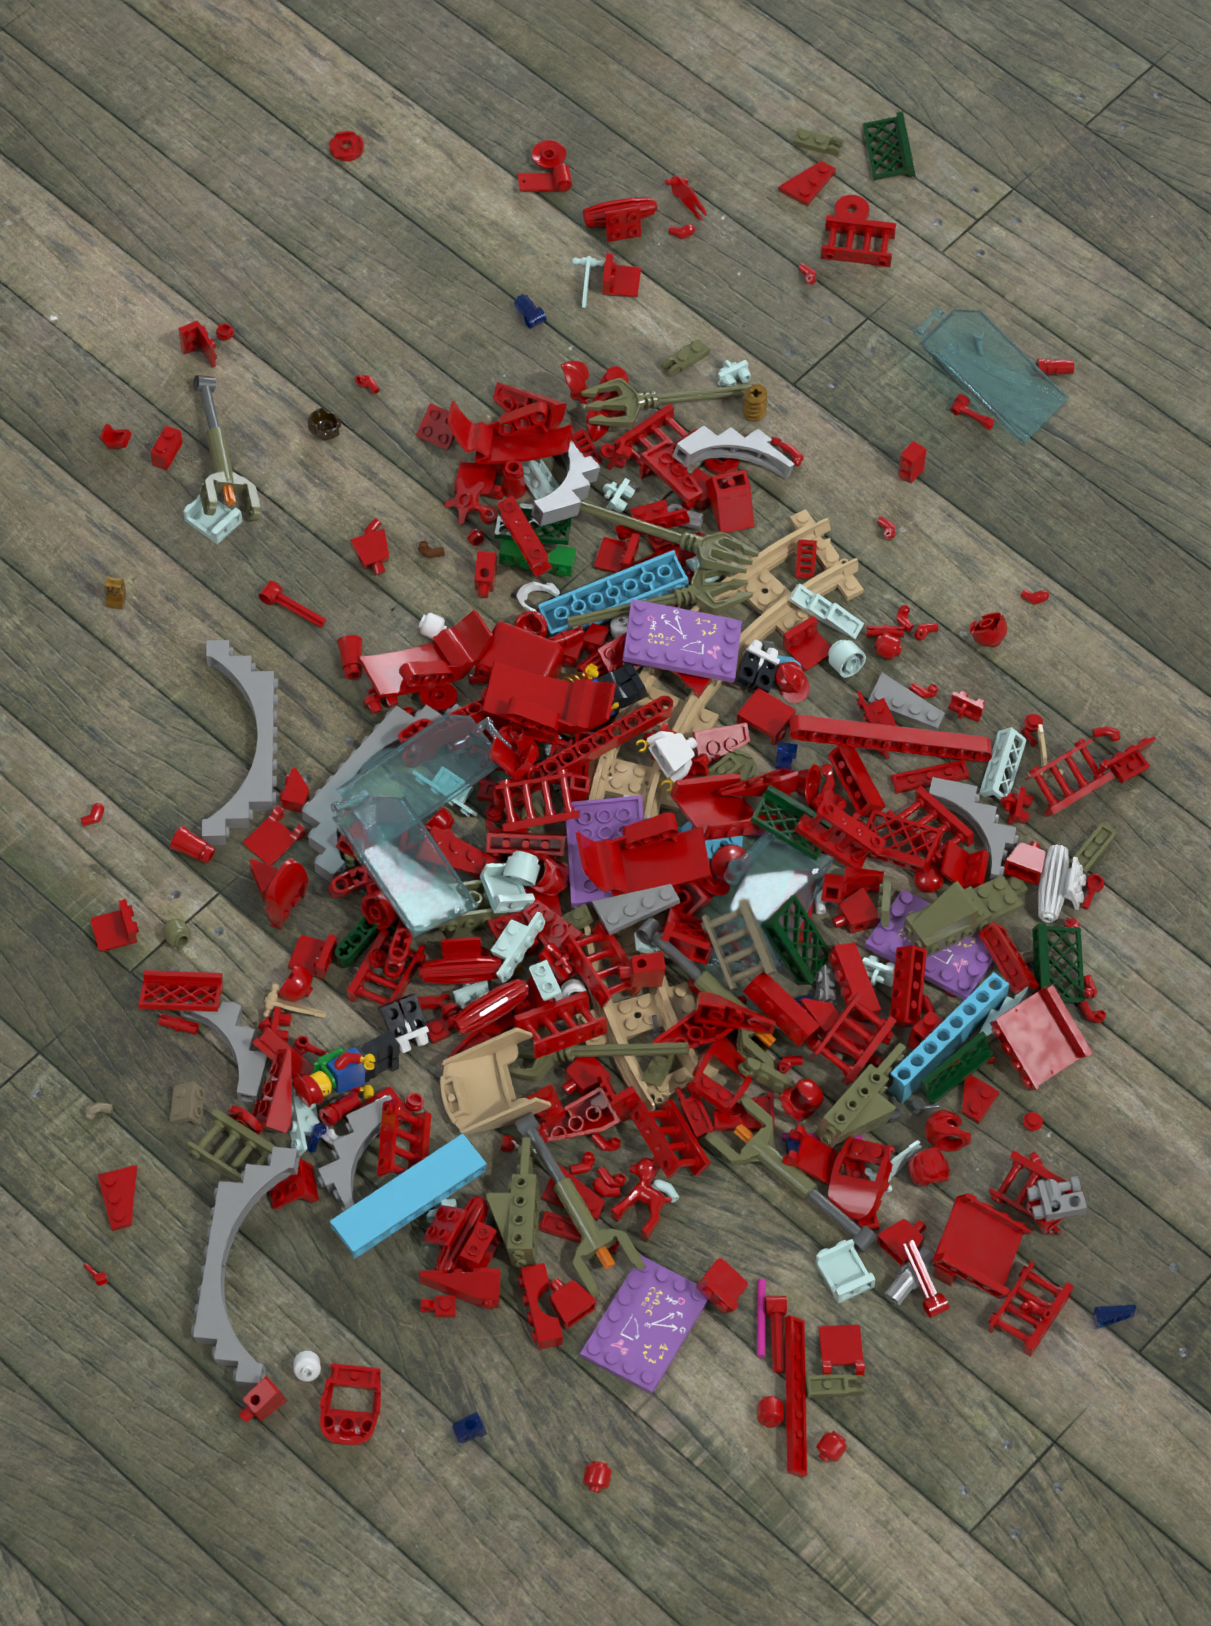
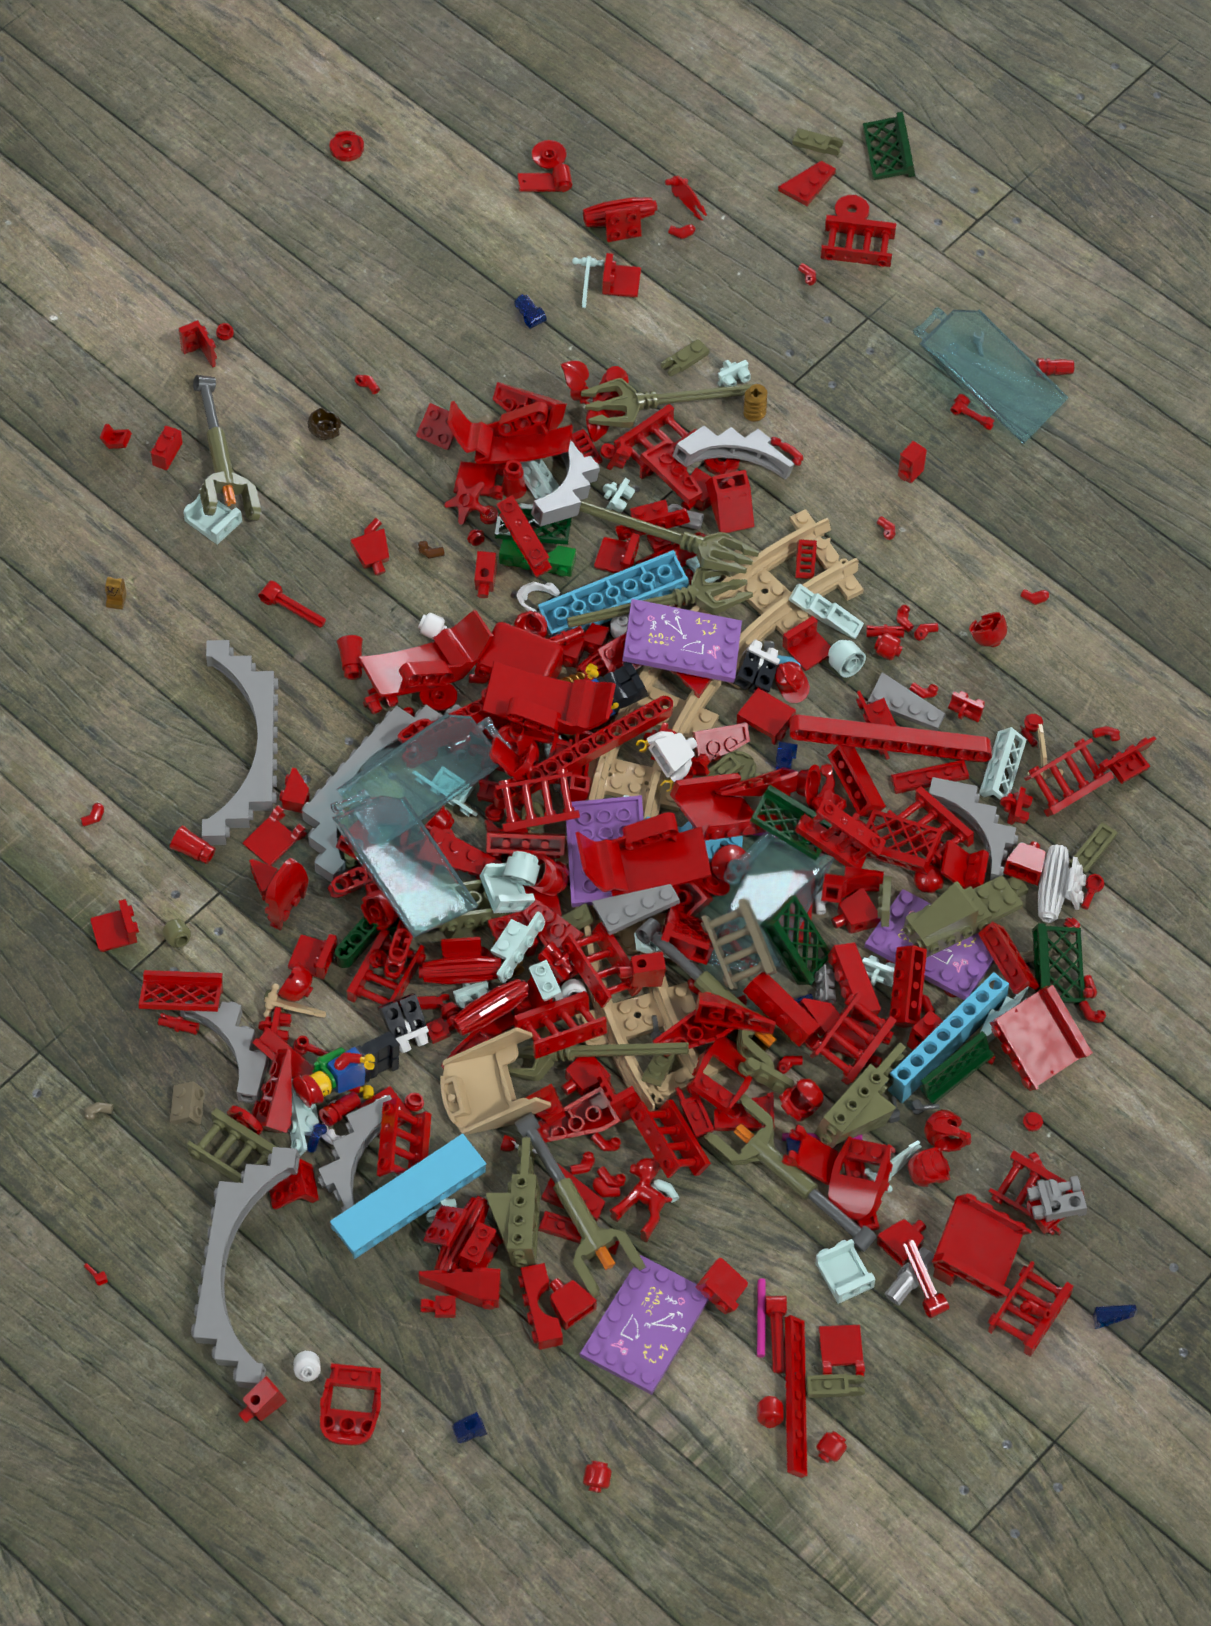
(118, 1194): red wing -> none
(977, 1098): red wing -> none

